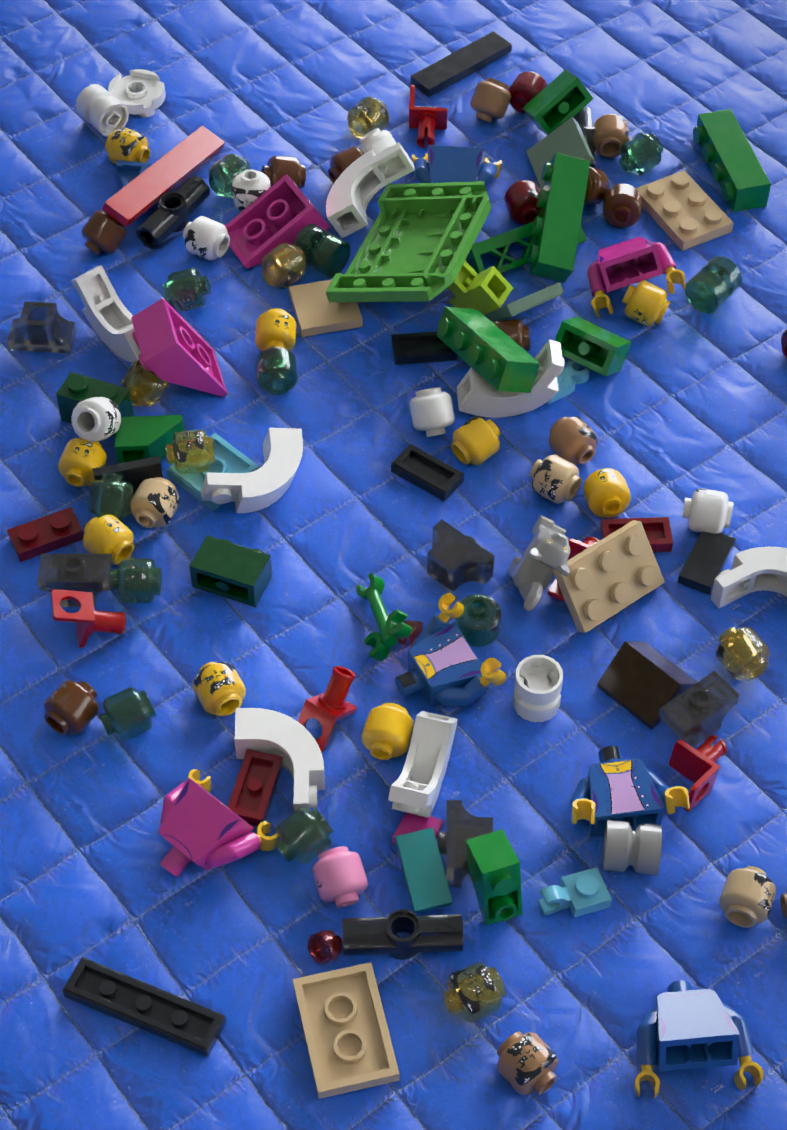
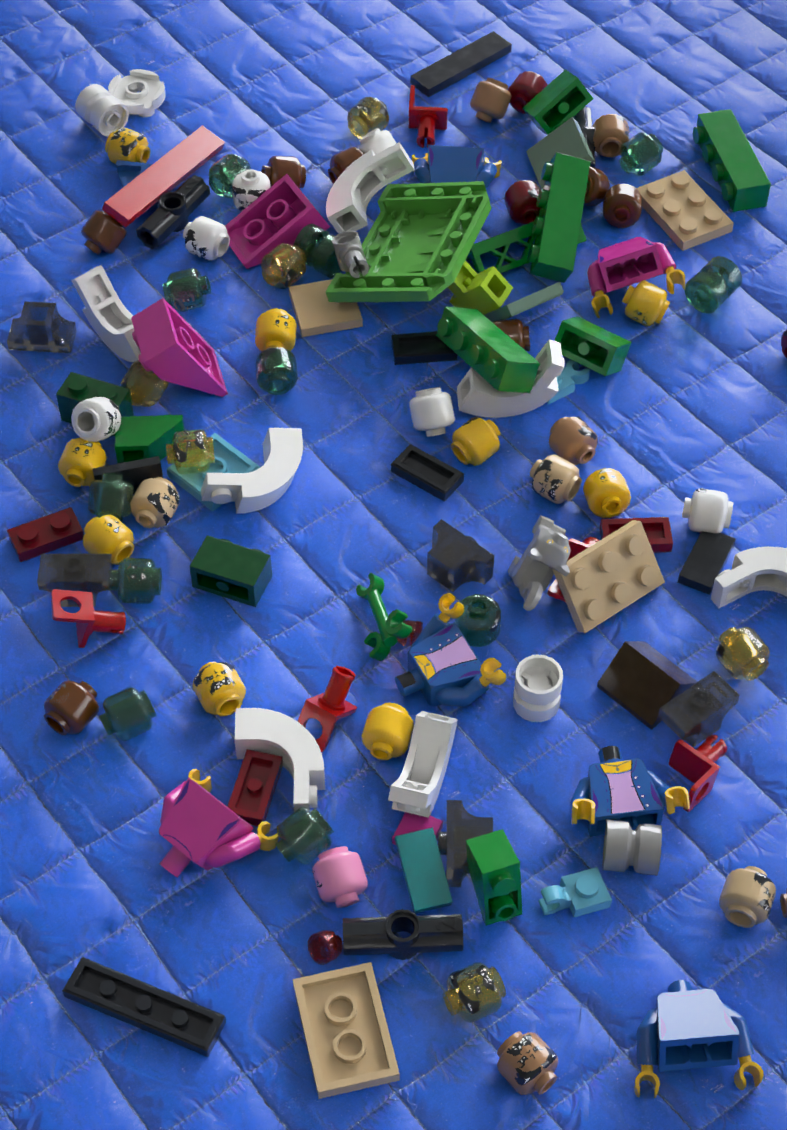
(350, 253): none -> light grey pin

